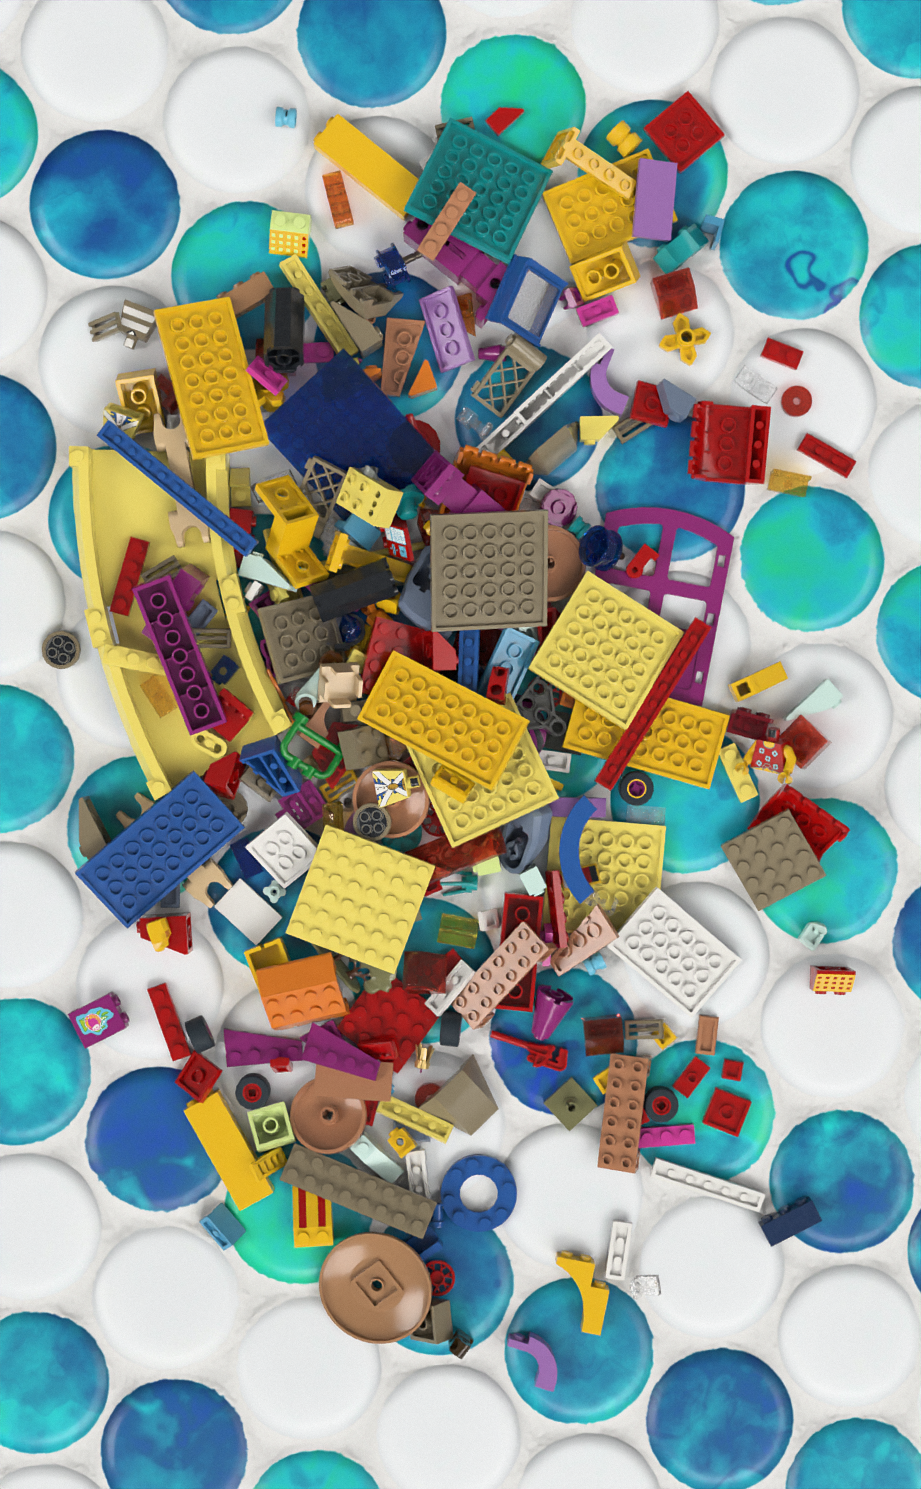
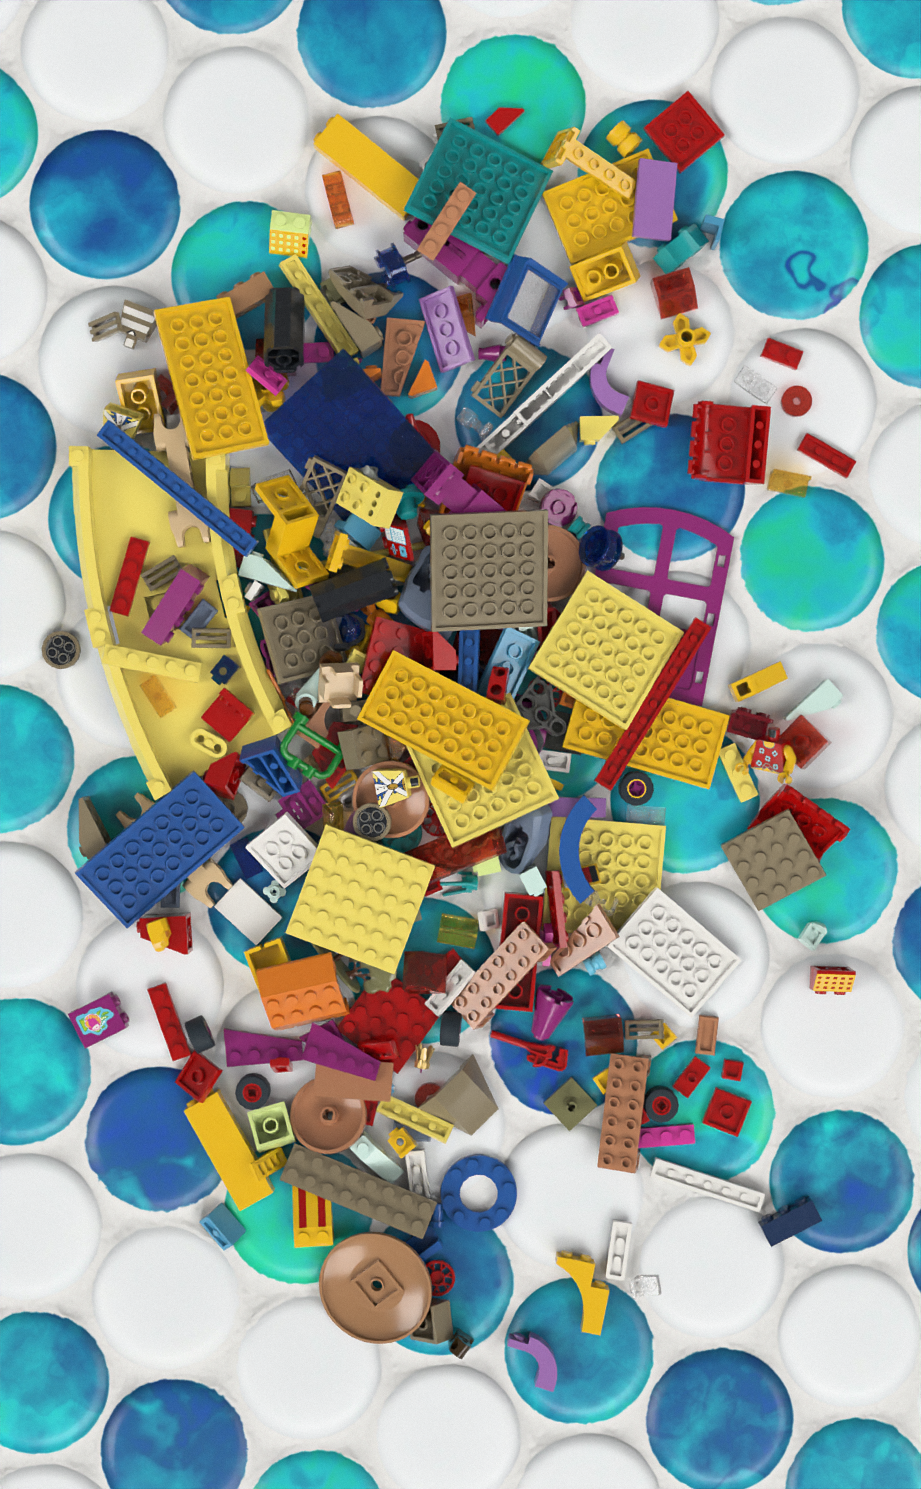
(180, 654): magenta brick -> none
(285, 117): medium azure wheel -> none
(636, 565): red leg -> none
(674, 401): sand blue slope -> none

